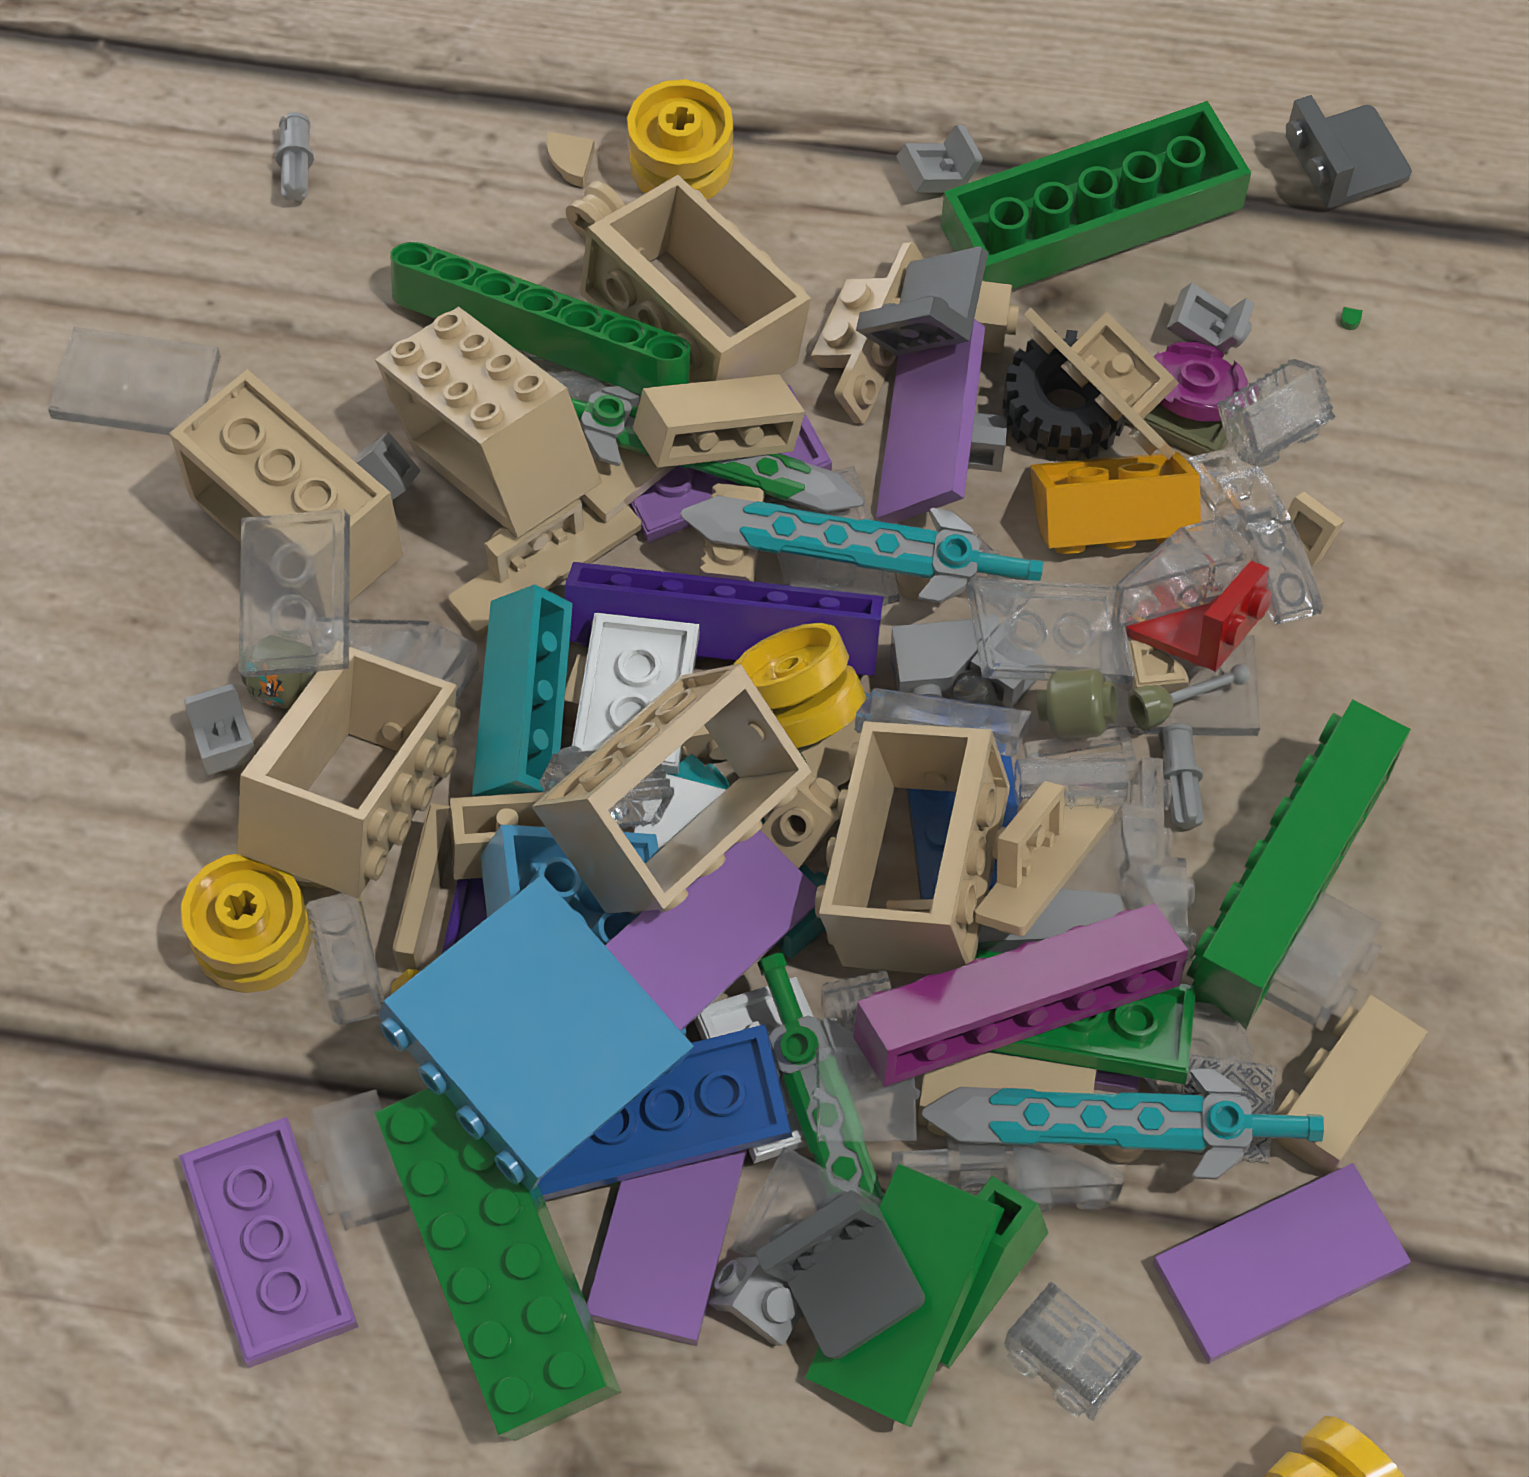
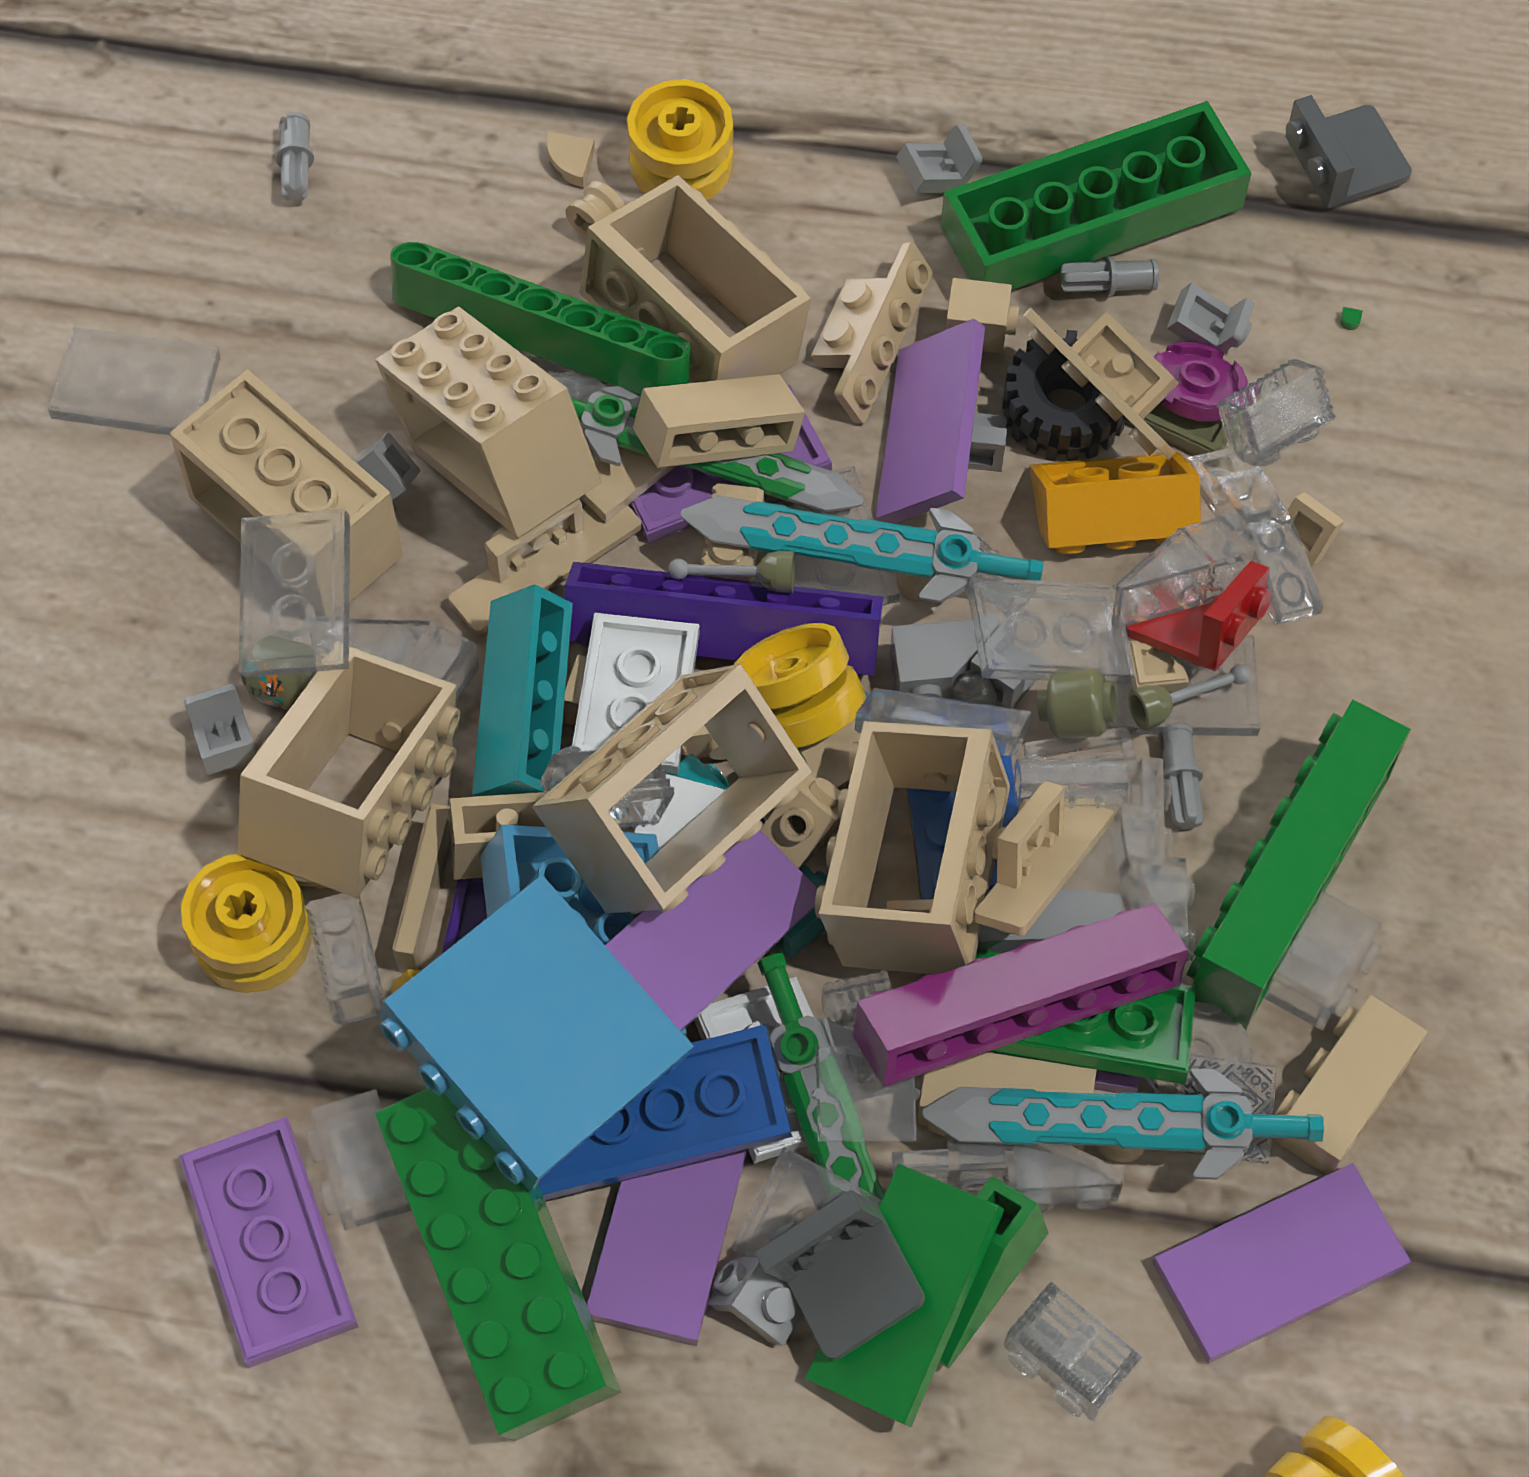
(774, 571): none -> hinge
(934, 304): dark grey bracket -> none
(1109, 276): none -> light grey axle

